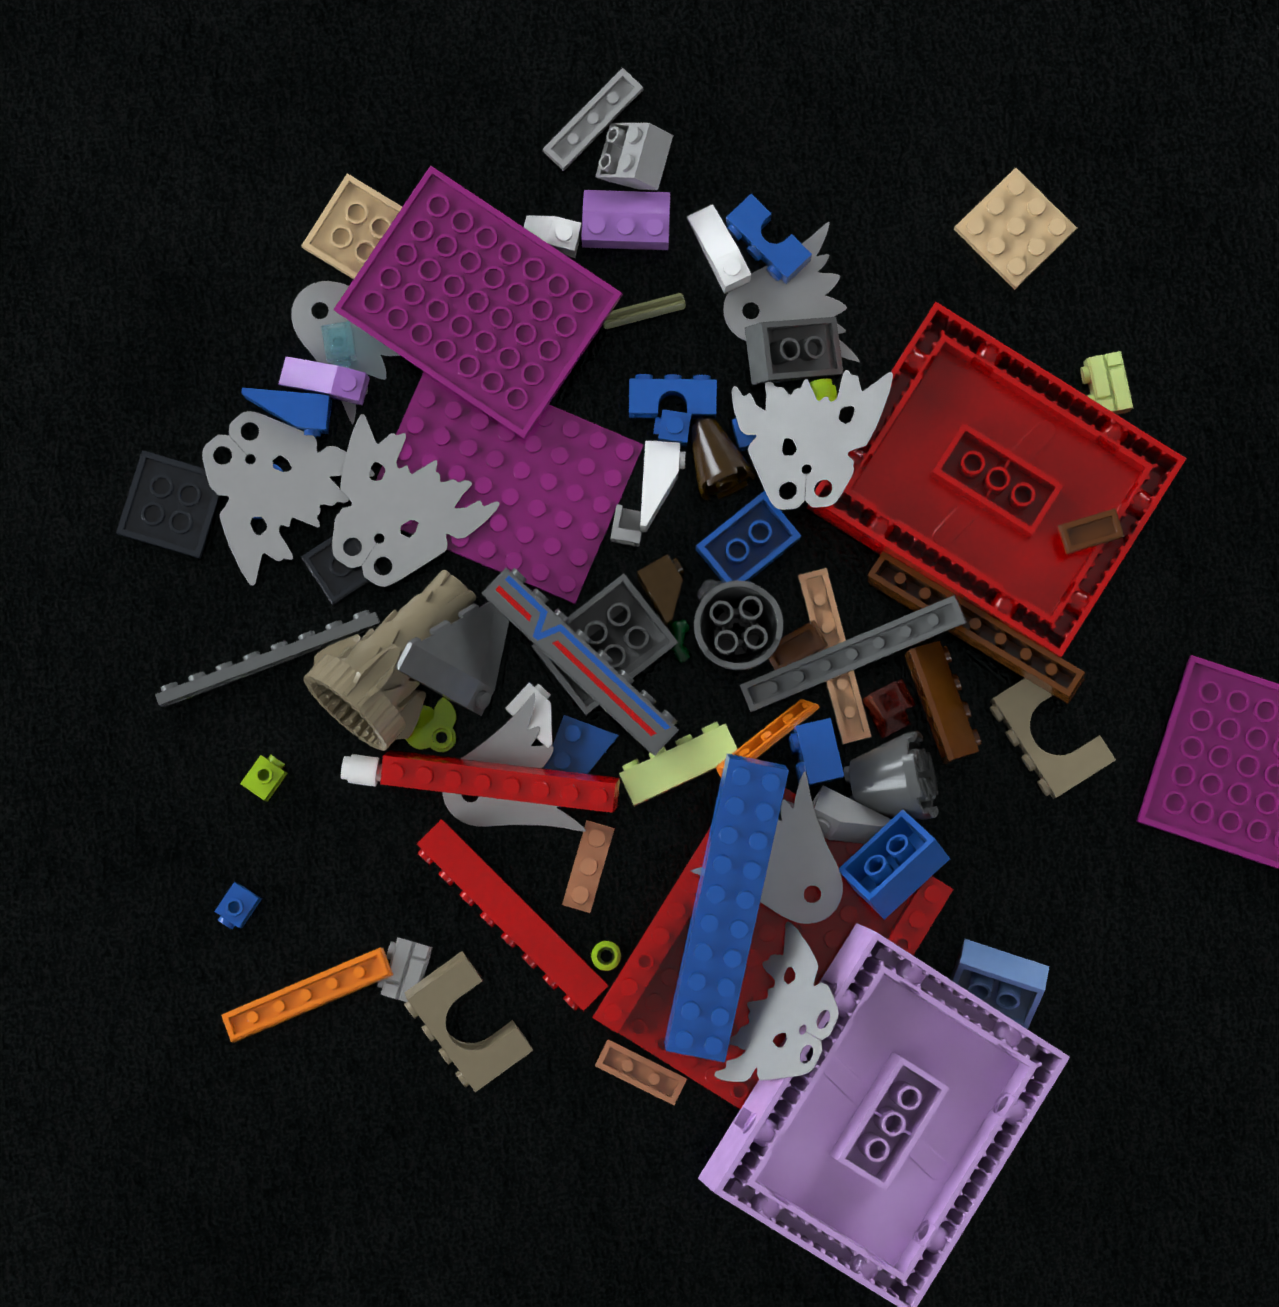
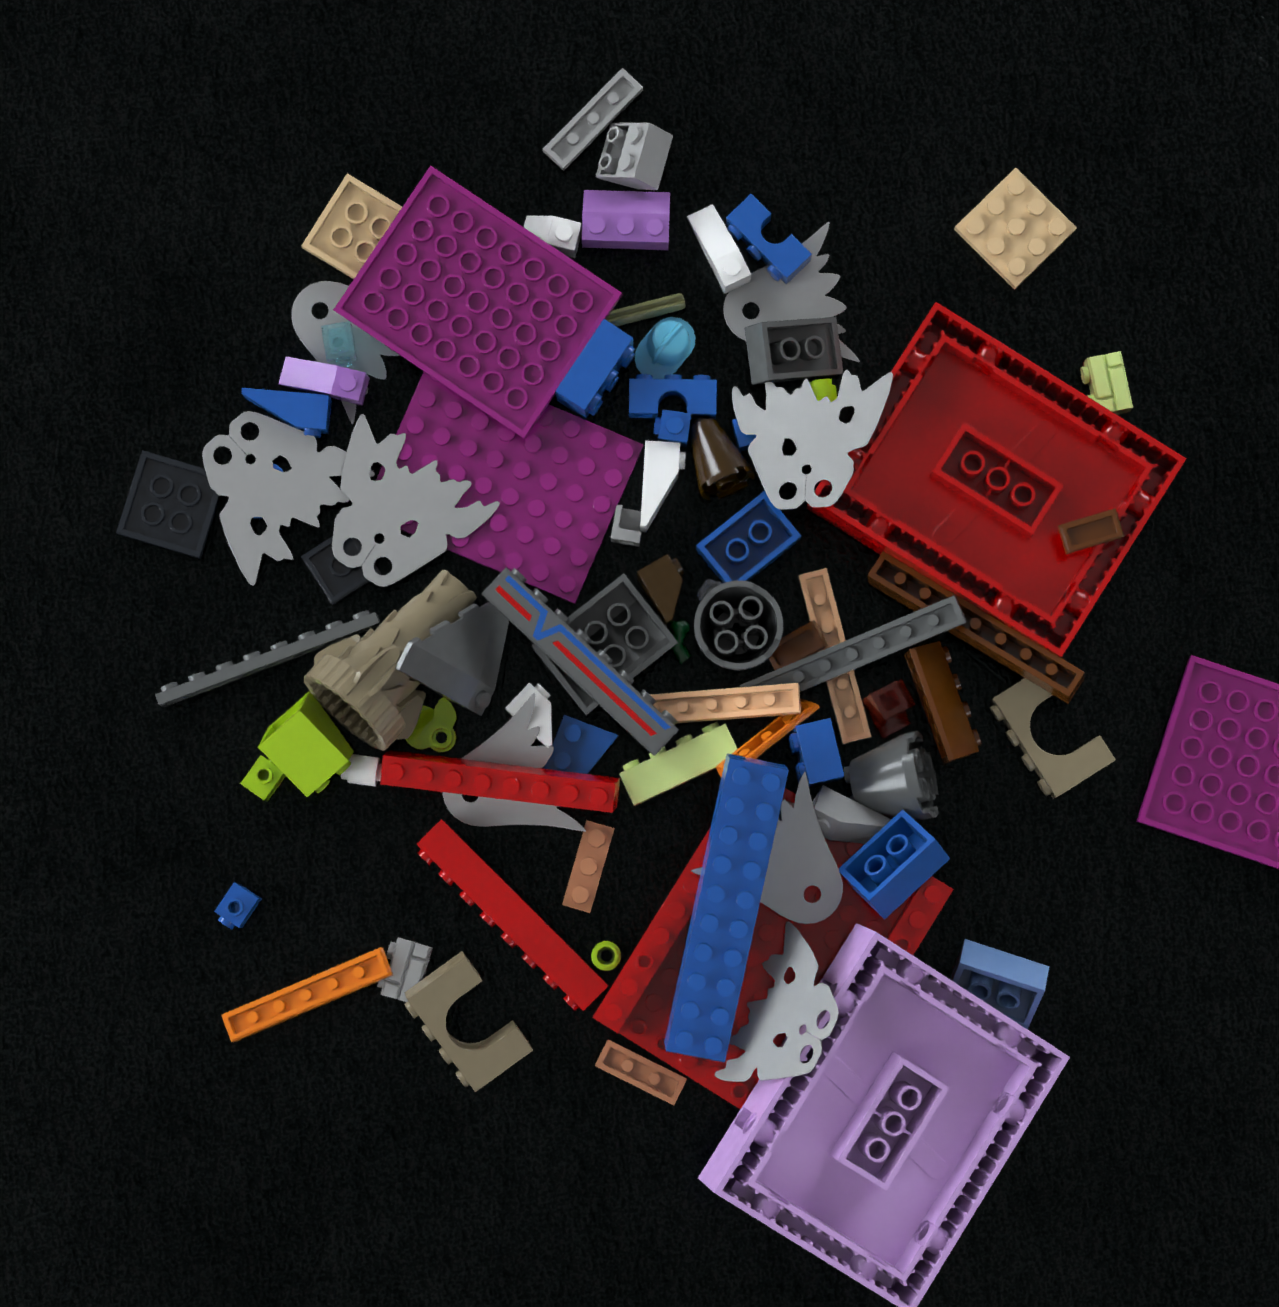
(306, 746): none -> lime slope
(596, 370): none -> blue brick
(665, 347): none -> medium azure piece
(731, 703): none -> light nougat plate

